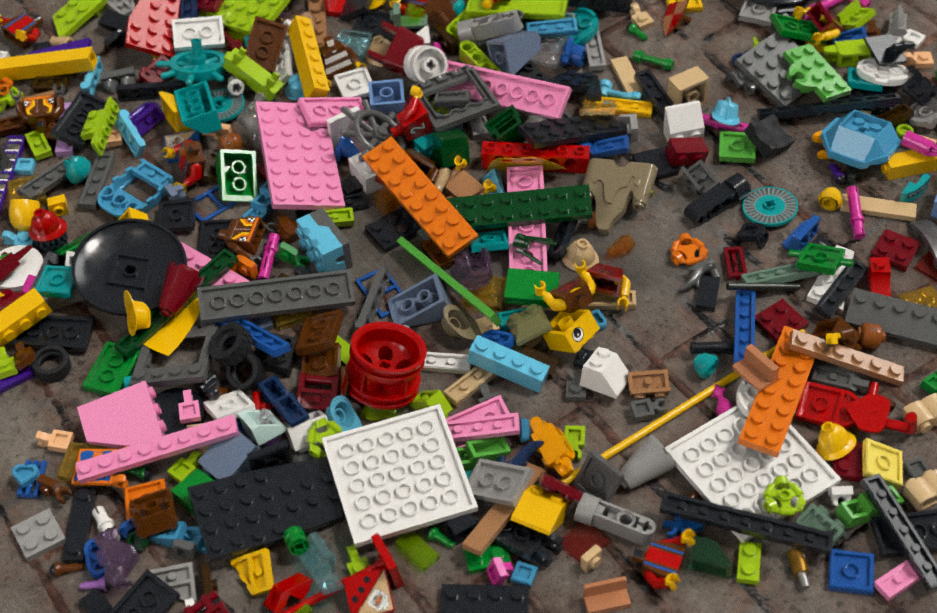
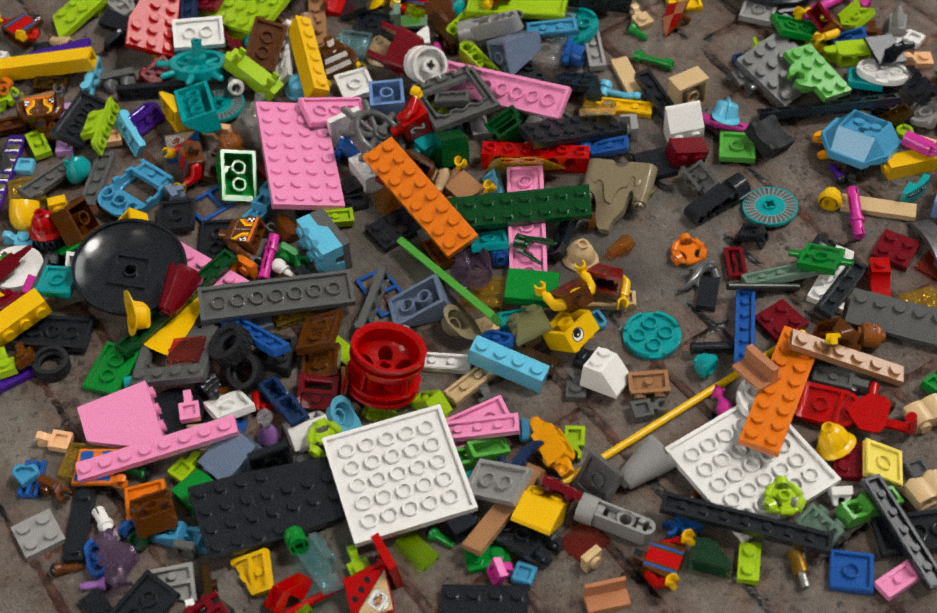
(75, 220): none -> reddish brown hinge
(186, 349): none -> clear red piece
(260, 432): light aqua tile -> none
(279, 266): none -> white bar
(497, 254): none -> blue plate
(652, 335): none -> teal tile
(802, 234): blue bracket -> none

